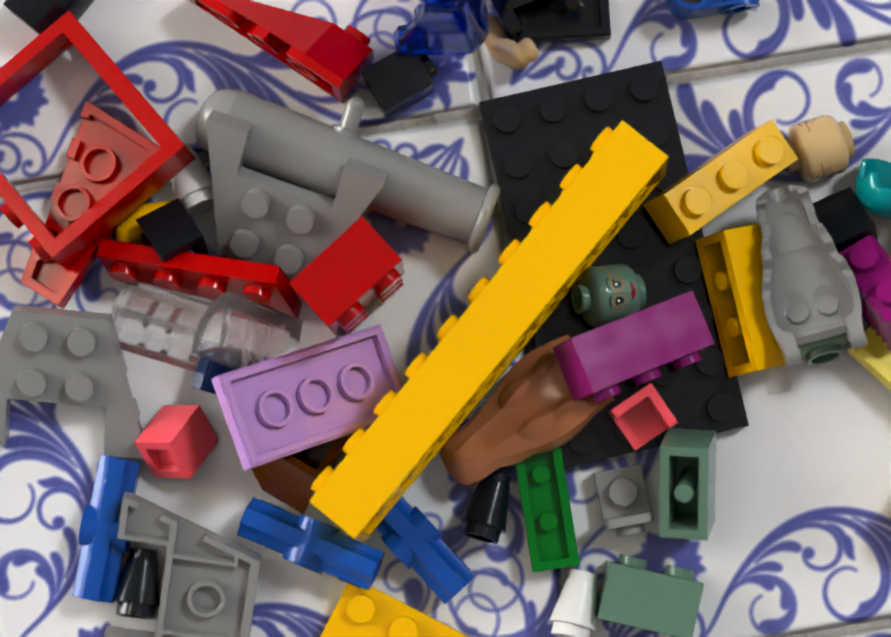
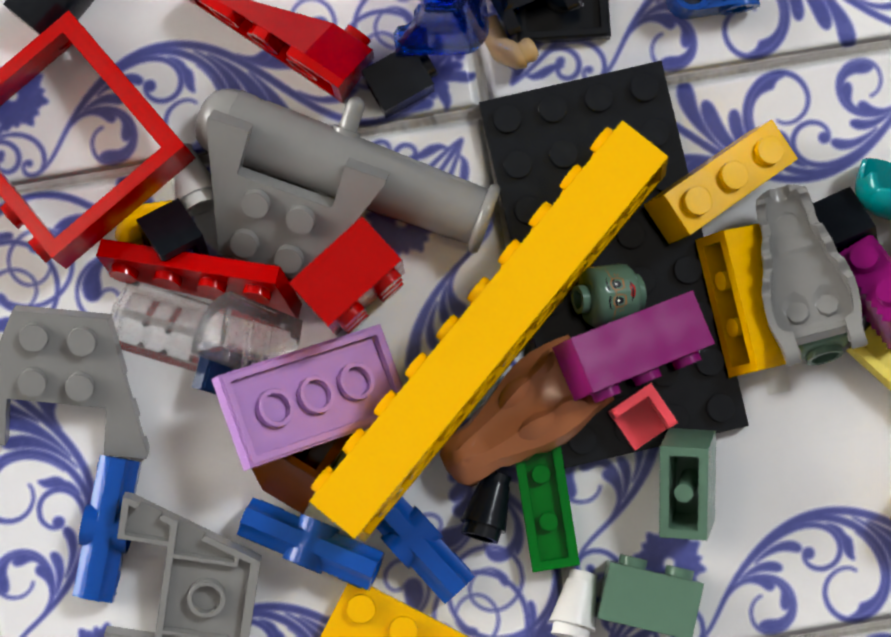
(96, 163): red wing -> none
(139, 585): black cone -> none
(176, 441): coral panel -> none
(623, 500): light grey bracket -> none
(821, 148): tan head -> none

